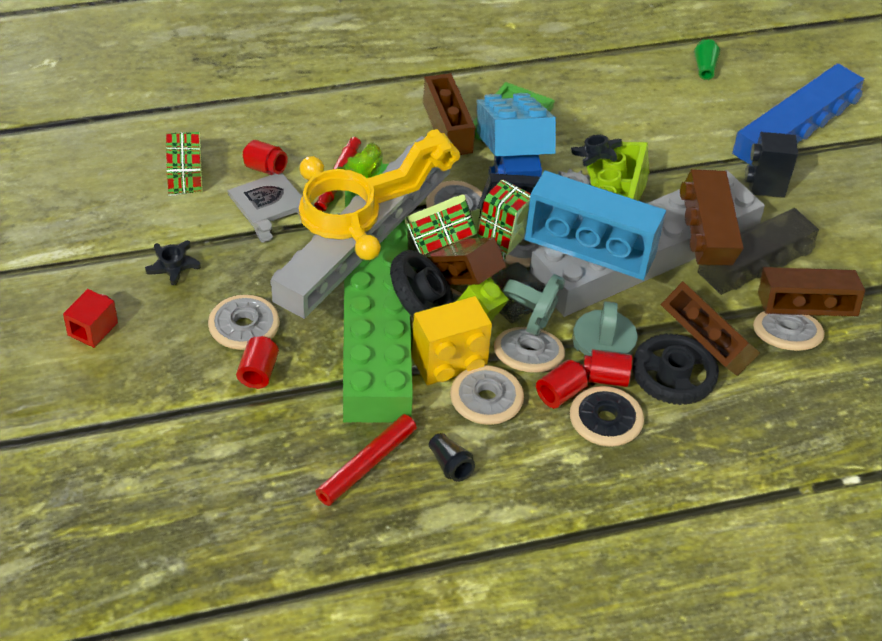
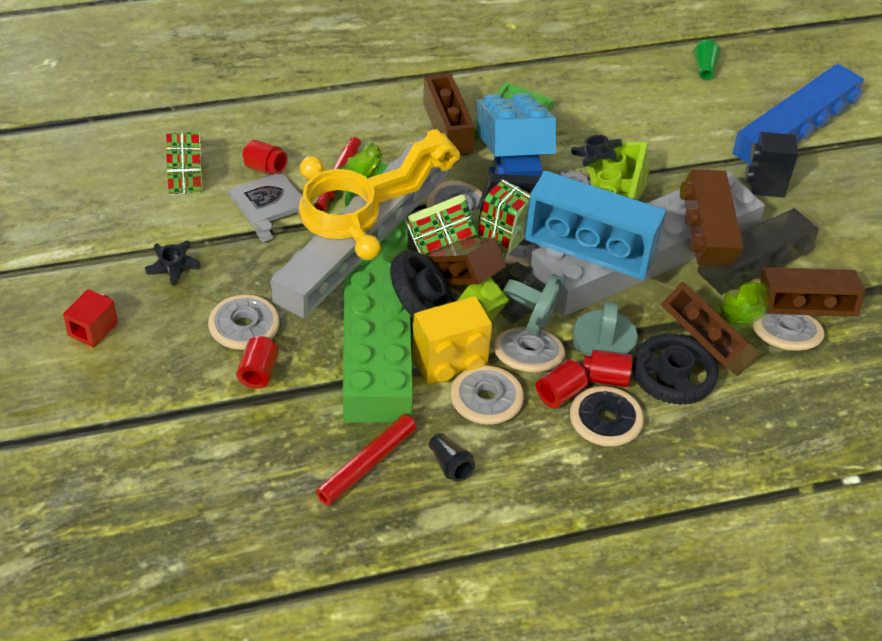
(748, 305): none -> clear neon green hair

